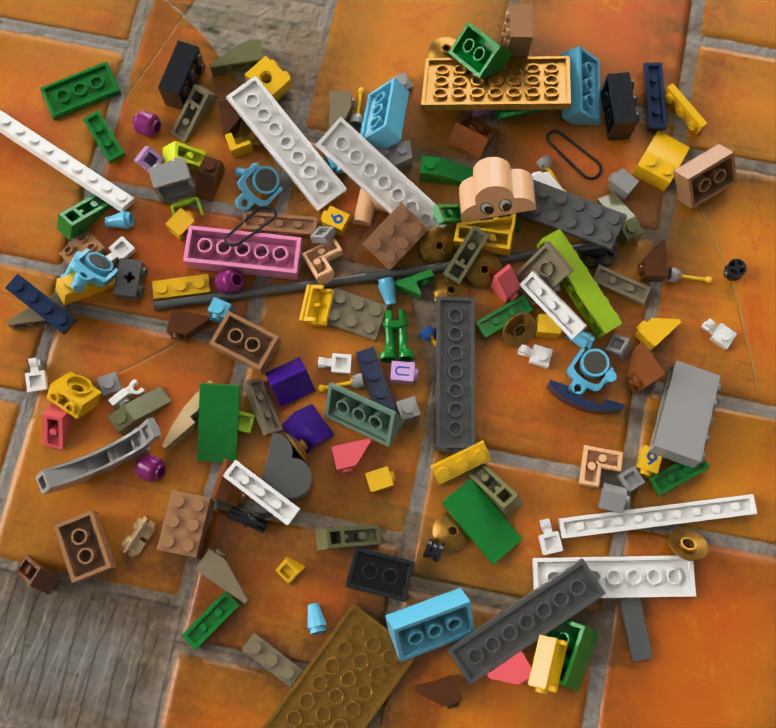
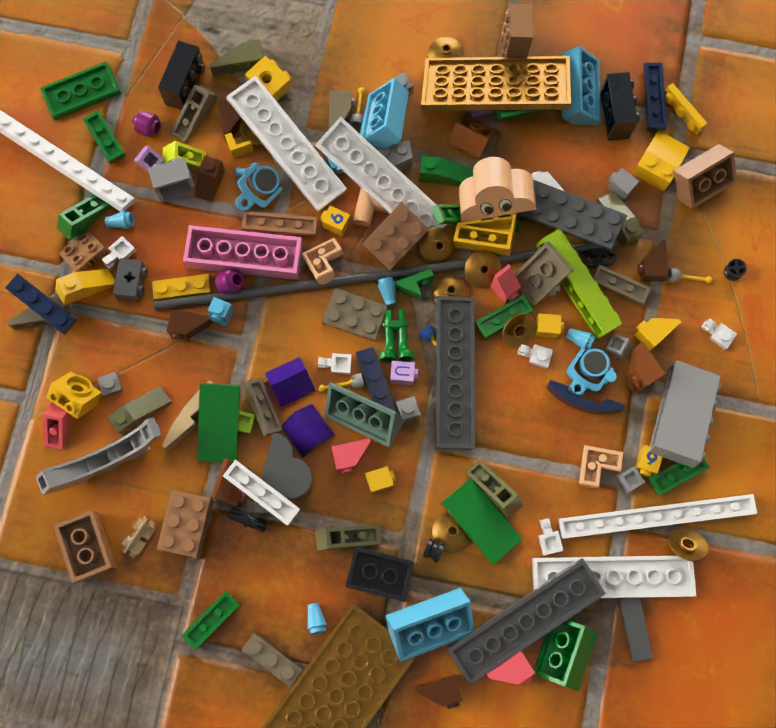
(37, 378): white plate -> none
(38, 575): reddish brown slope -> none
(93, 269): medium azure piece -> none
(125, 394): white plate -> none
(150, 468): magenta head -> none
(180, 222): yellow brick -> none
(186, 202): lime piece -> none
(220, 572): dark tan slope -> none
(245, 342): medium nougat brick -> none
(258, 229): black piece -> none
(289, 569): yellow slope -> none
(299, 447): pearl gold dish -> none
(316, 305): yellow hinge -> none
(323, 234): light grey plate -> none
(461, 462): yellow plate -> none
(465, 255): olive slope -> none
(479, 52): green slope -> none
(545, 164): light grey hinge -> none
(547, 664): yellow brick -> none
(553, 305): white plate -> none
(600, 167): black piece -> none
(613, 498): light grey brick -> none

